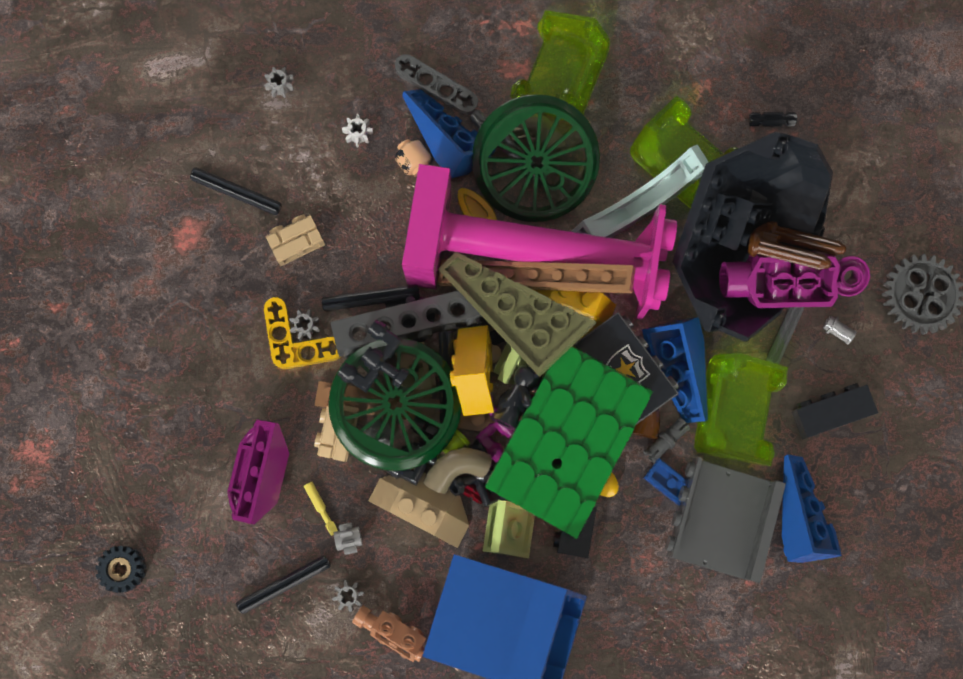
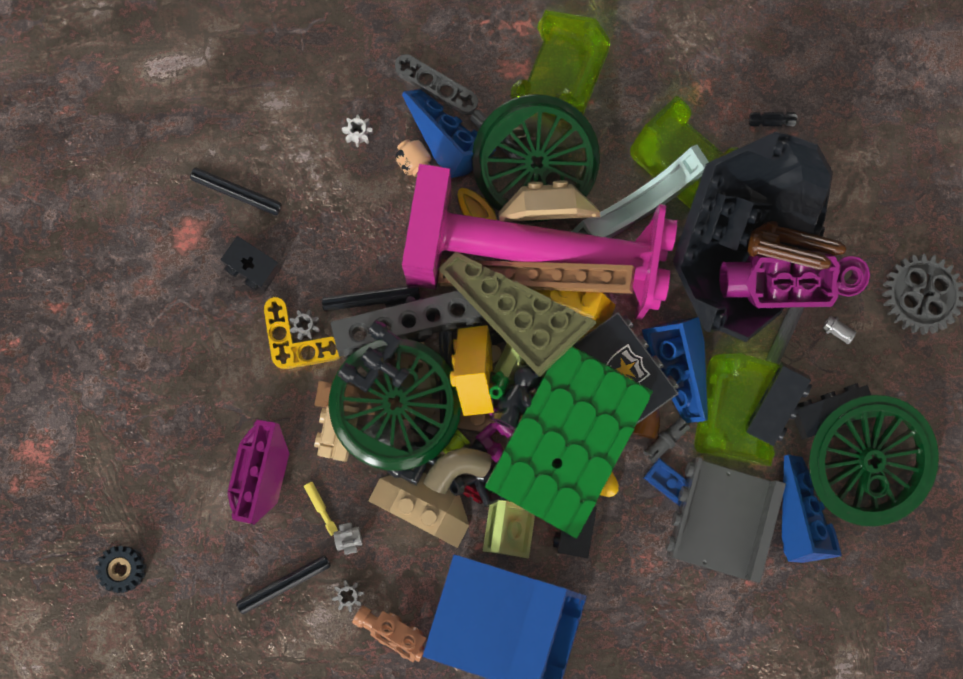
(242, 252): none -> black brick
(277, 75): light grey gear -> none
(295, 239): tan brick -> none
(501, 383): none -> green arm
(548, 202): none -> tan wedge
(778, 404): none -> black brick
(923, 472): none -> dark green piece

